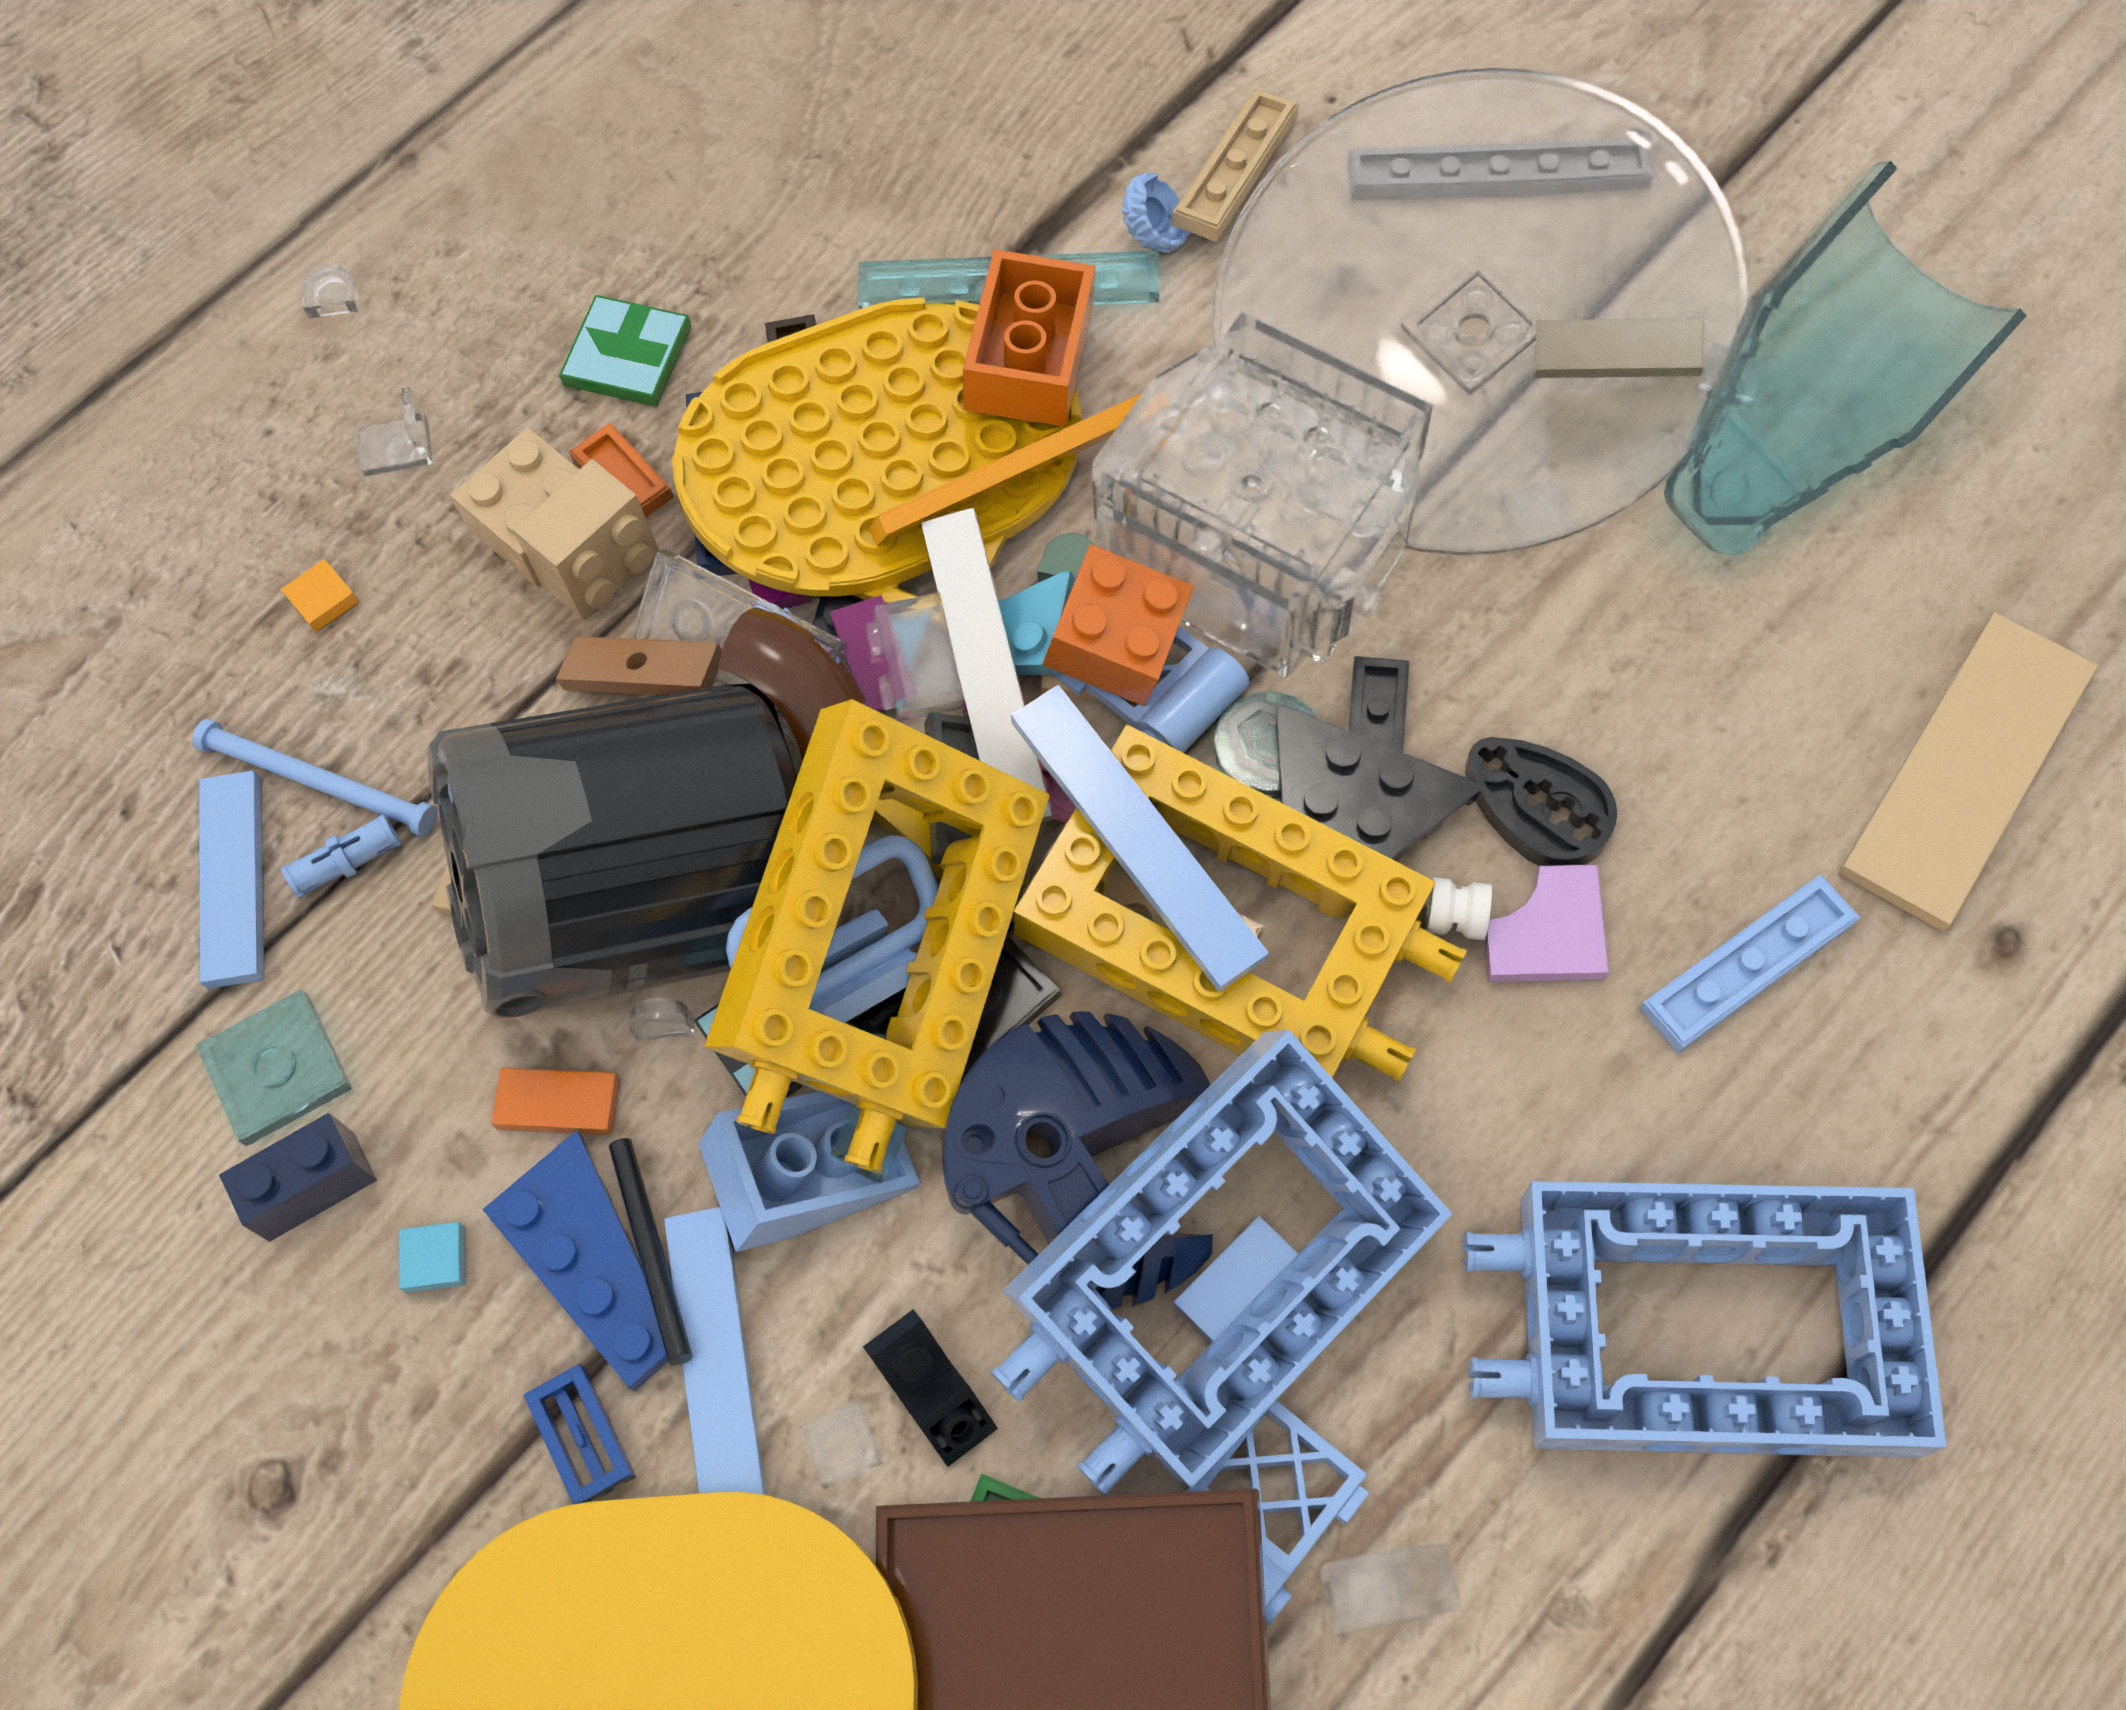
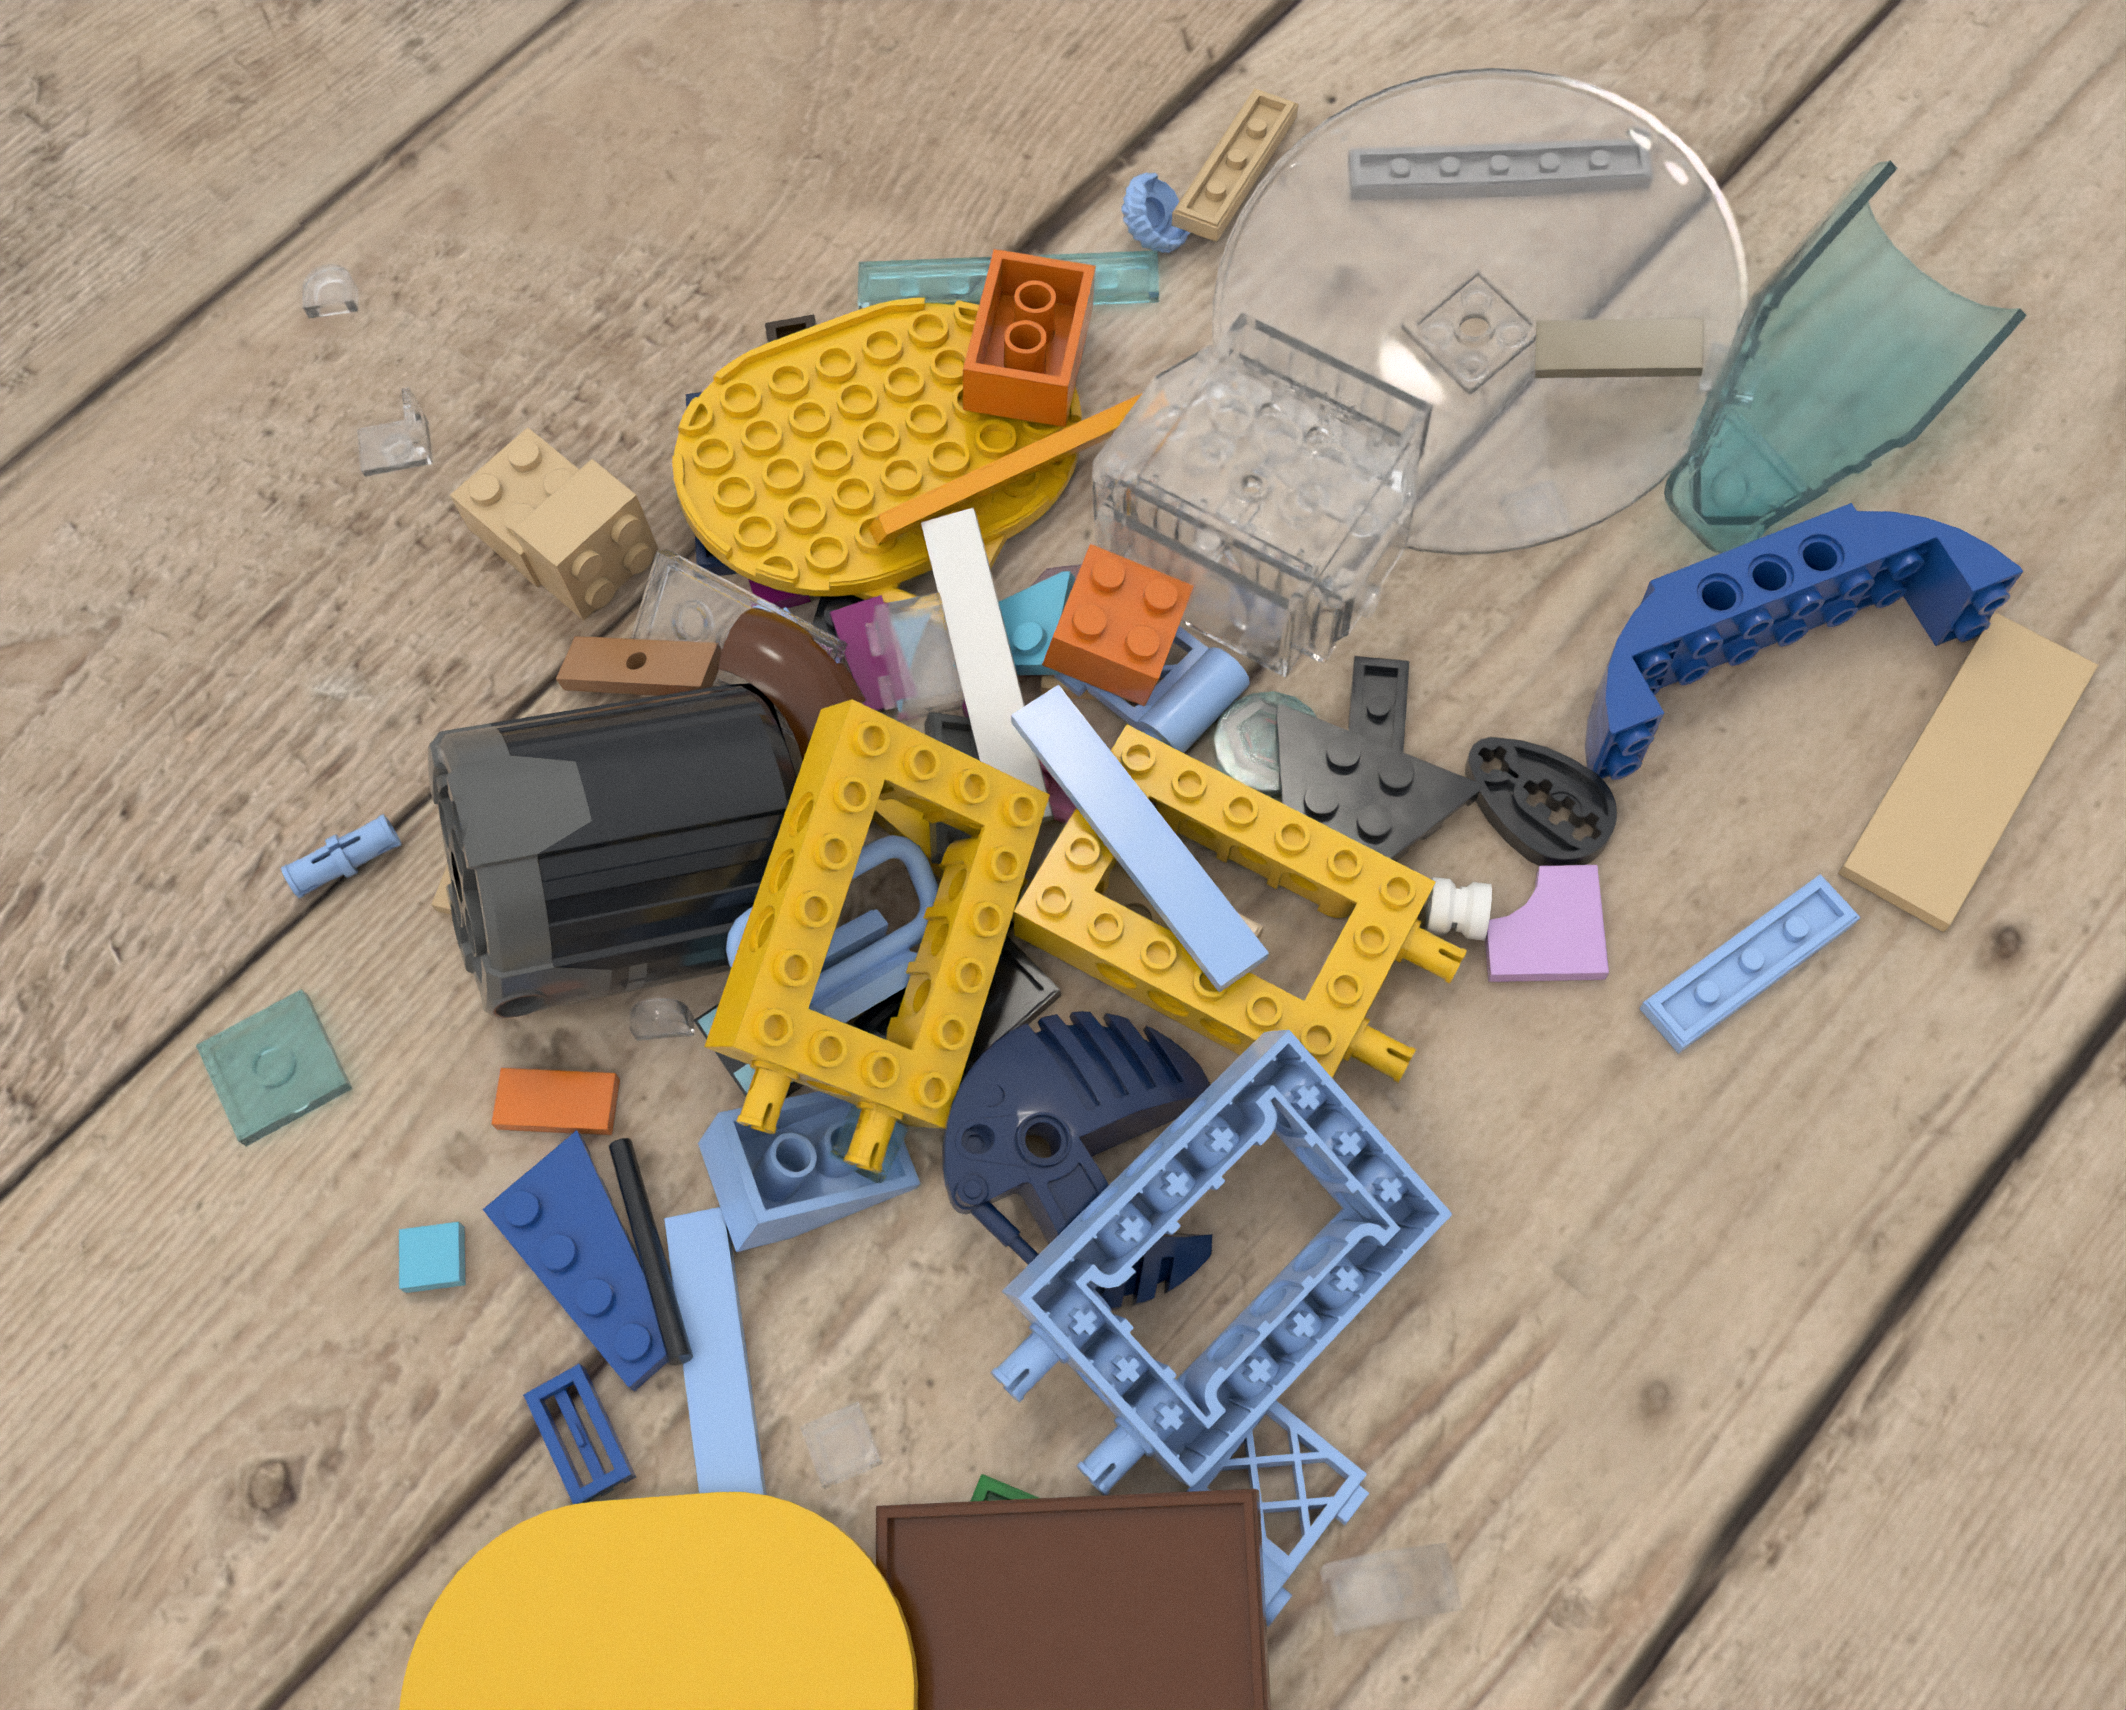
(211, 736): light blue bar -> none
(231, 880): light blue tile -> none
(297, 1177): dark blue brick -> none
(320, 595): light orange tile -> none
(625, 350): tile -> none
(626, 465): orange tile -> none
(930, 1387): black slope -> none
(1063, 554): sand green tile -> none
(1235, 1279): light blue tile -> none
(1775, 595): none -> blue slope
(1866, 1232): light blue brick -> none

